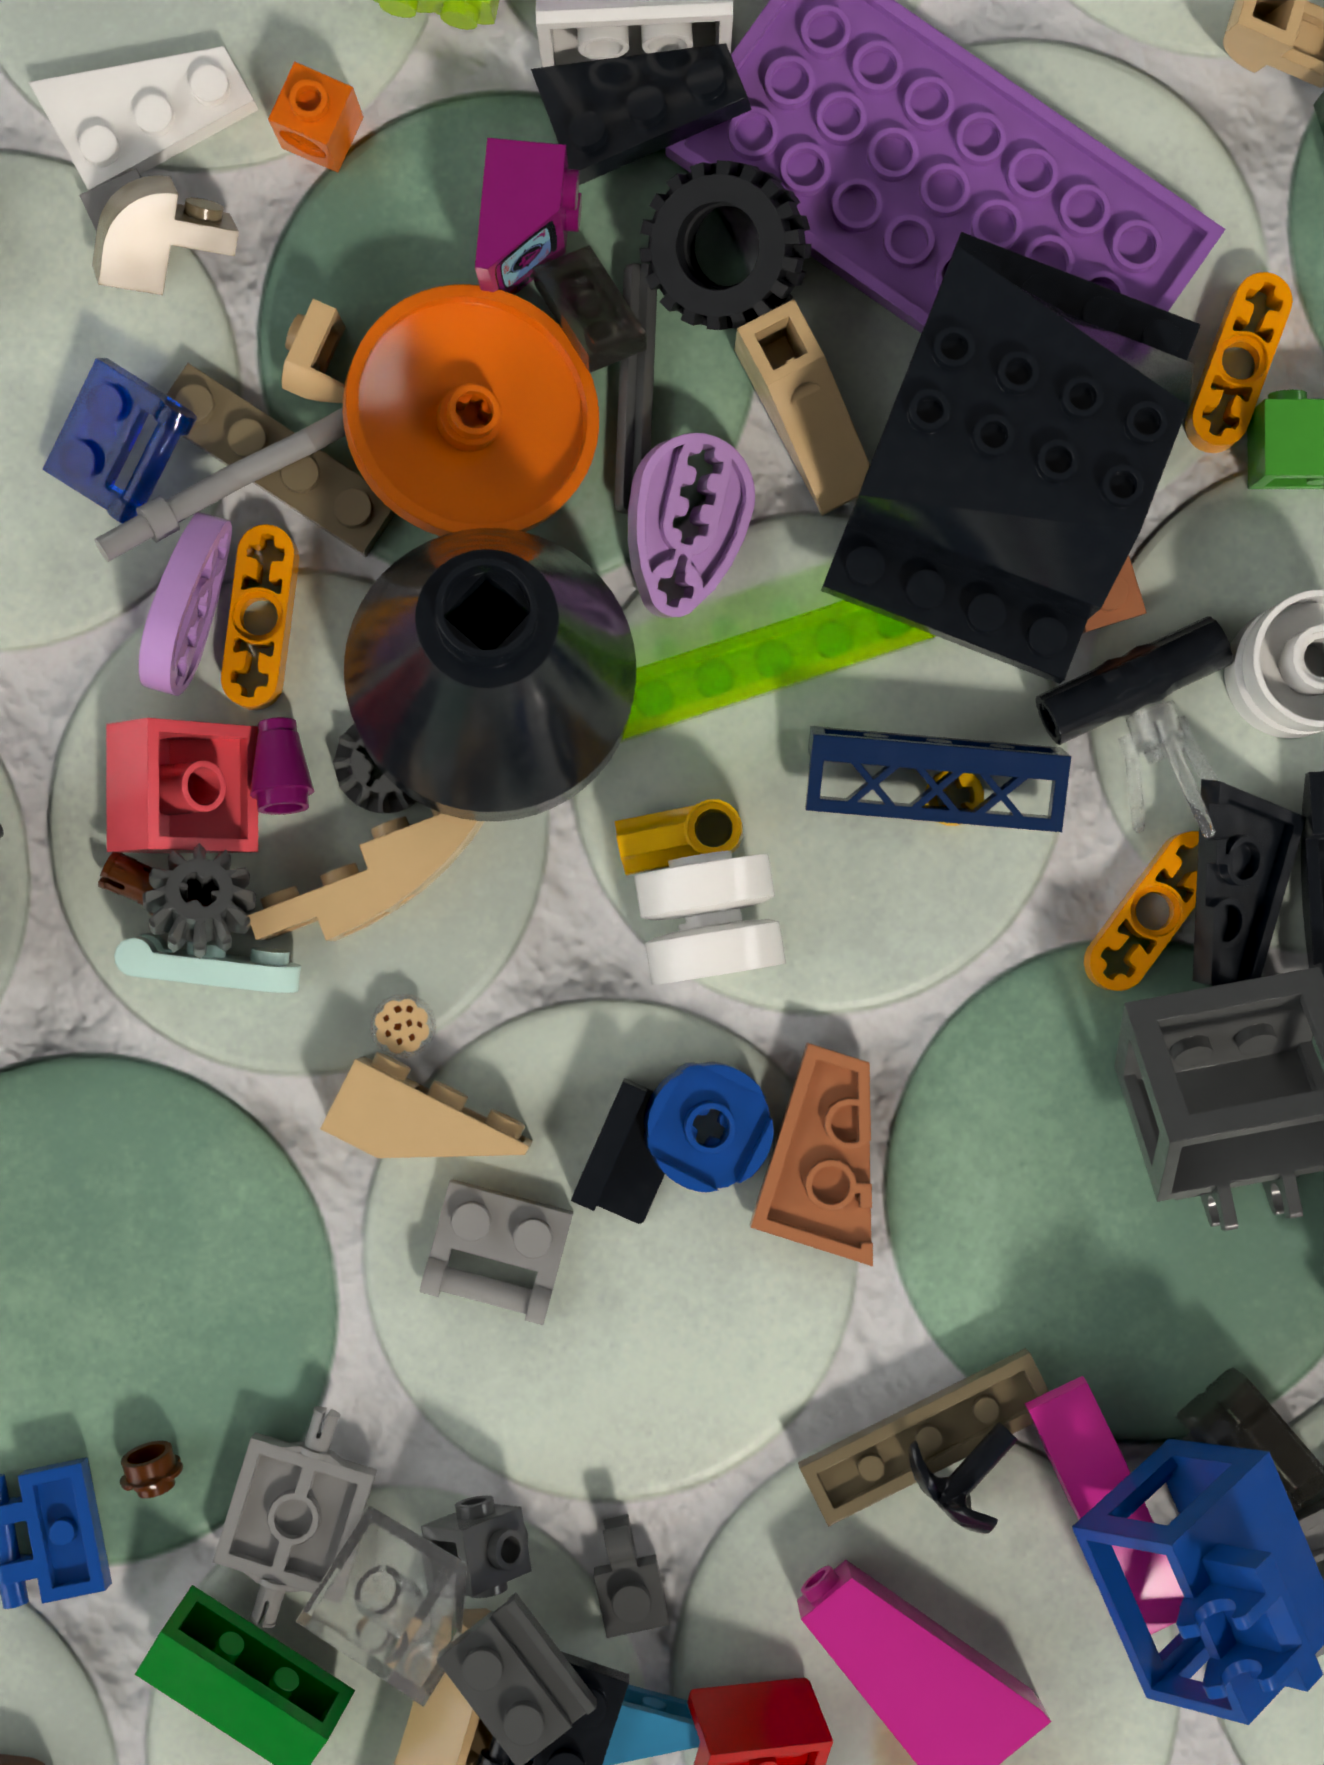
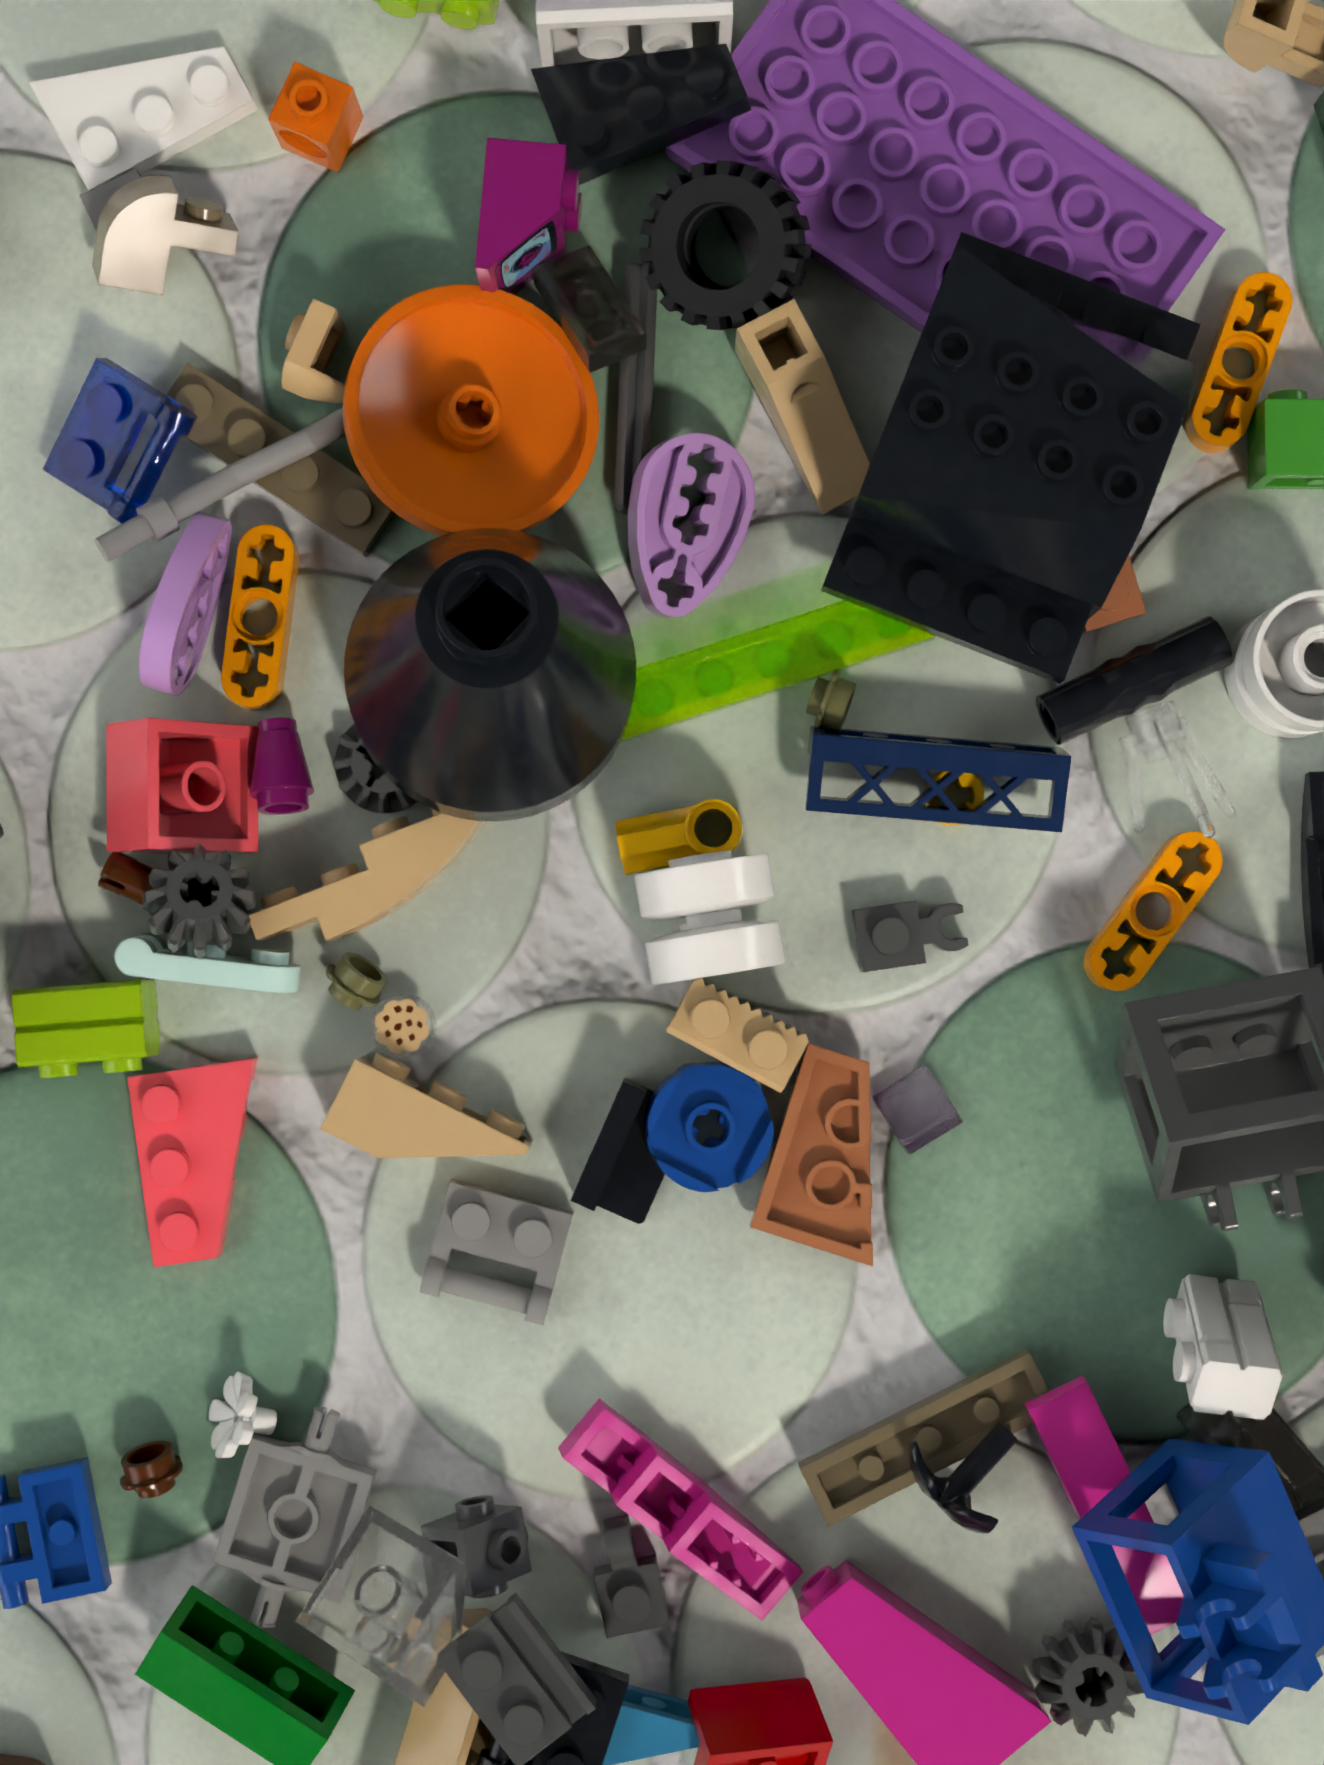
(86, 1024): none -> lime brick
(188, 1154): none -> coral wing
(238, 1416): none -> white plant
(355, 981): none -> olive plate
(680, 1510): none -> dark pink slope
(738, 1034): none -> tan brick
(831, 701): none -> olive plate
(896, 935): none -> dark grey plate
(917, 1109): none -> clear purple slope
(1064, 1679): none -> dark grey gear
(1223, 1347): none -> white brick
(1240, 882): black wing -> none

